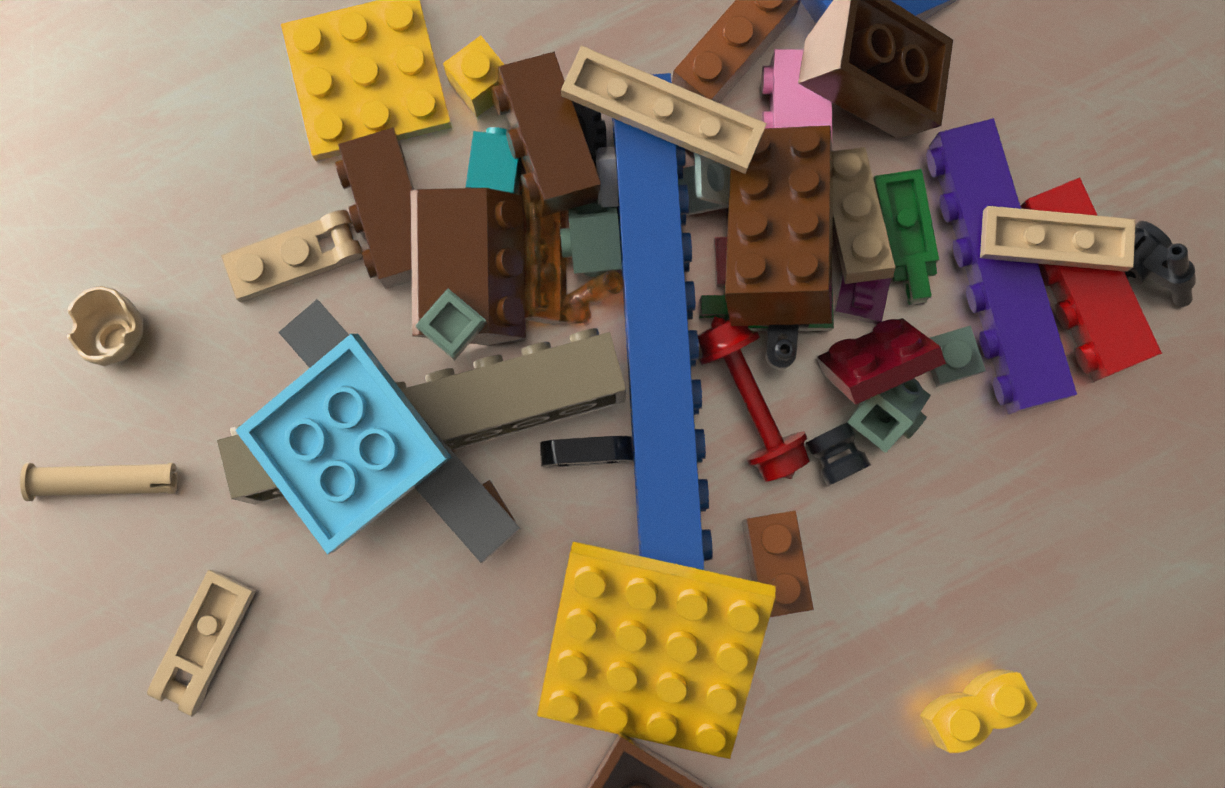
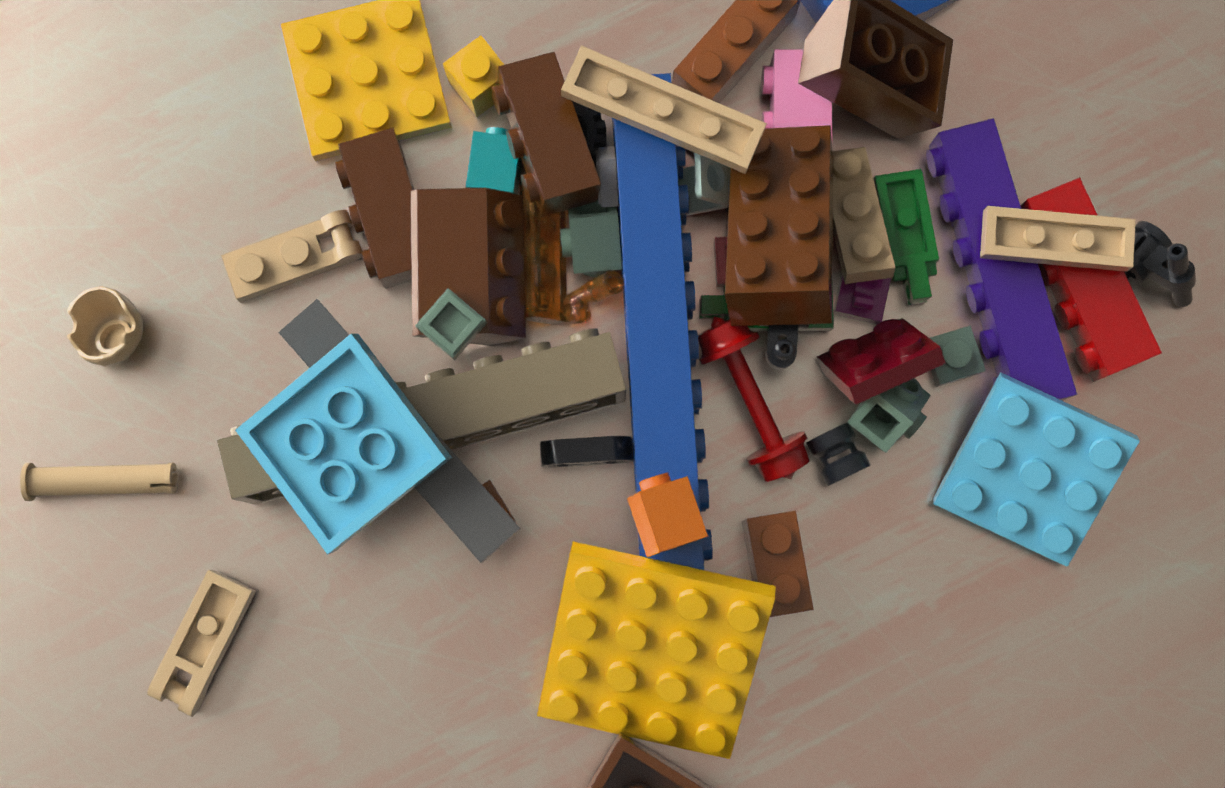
(666, 514): none -> orange brick
(987, 703): yellow brick -> none
(1035, 469): none -> medium azure plate

